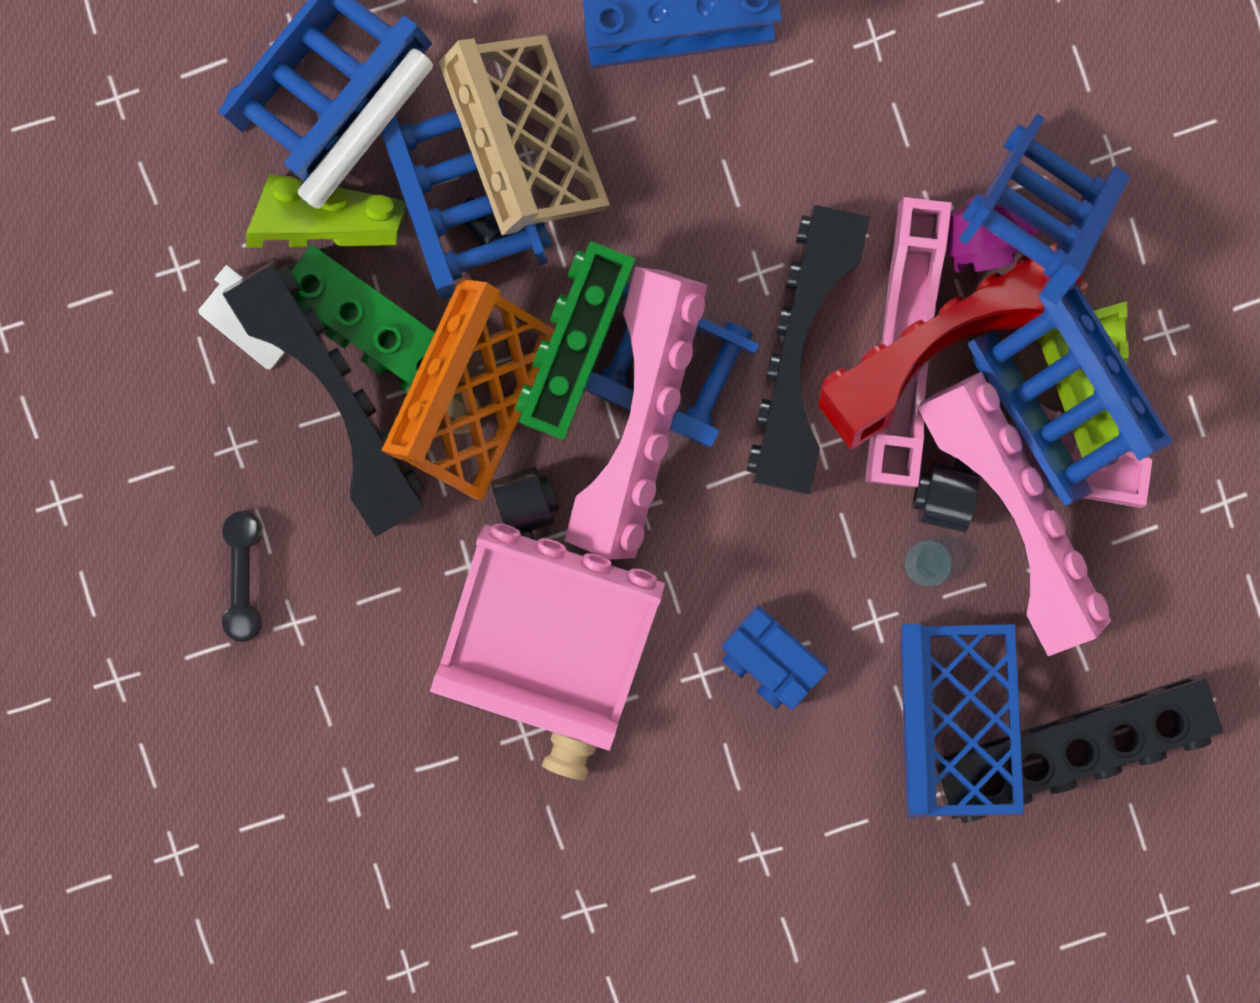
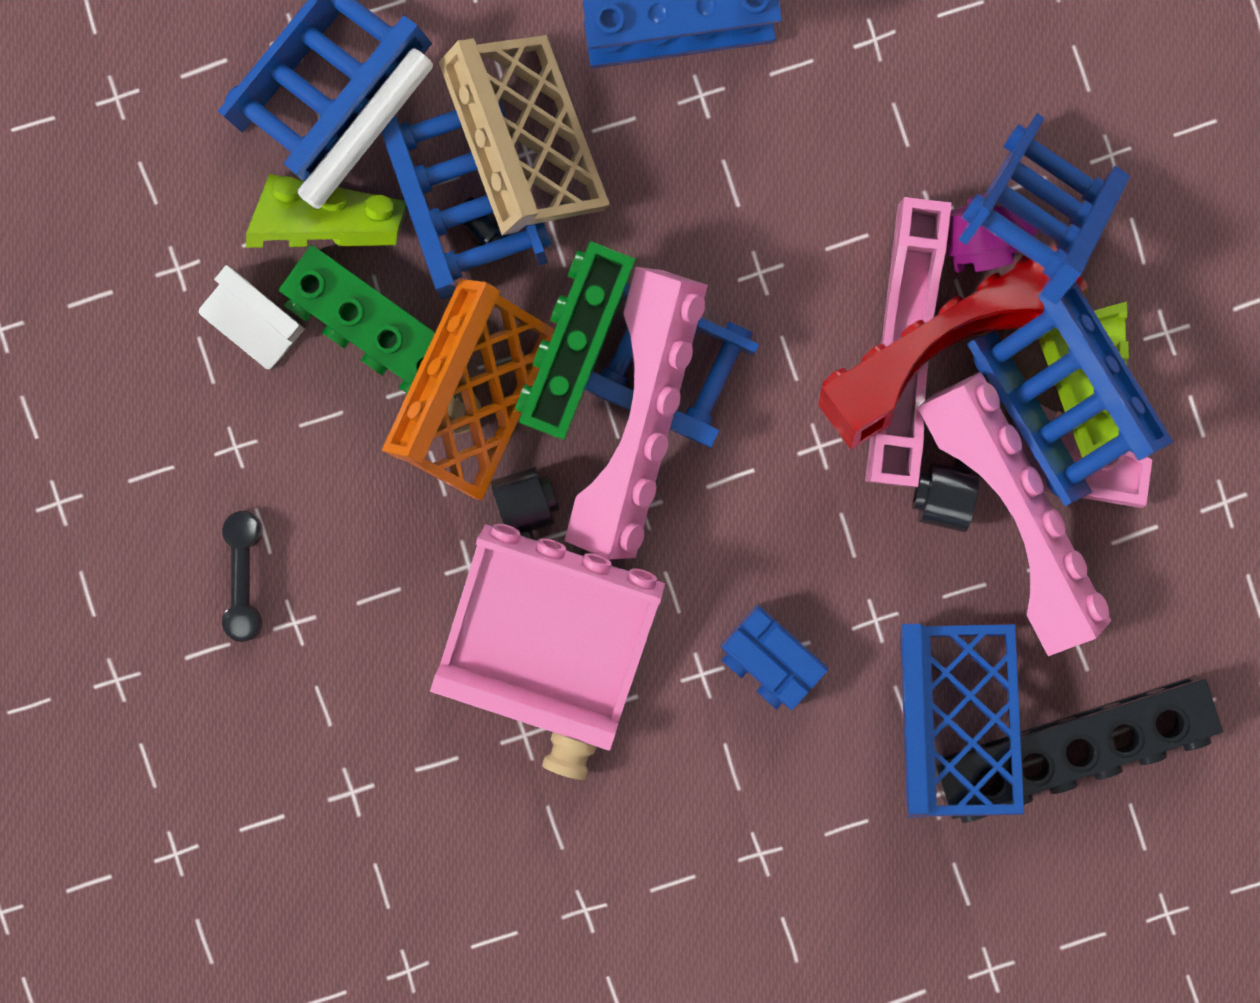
(272, 313): black arch -> none
(830, 252): black arch -> none
(928, 563): clear light blue plate -> none

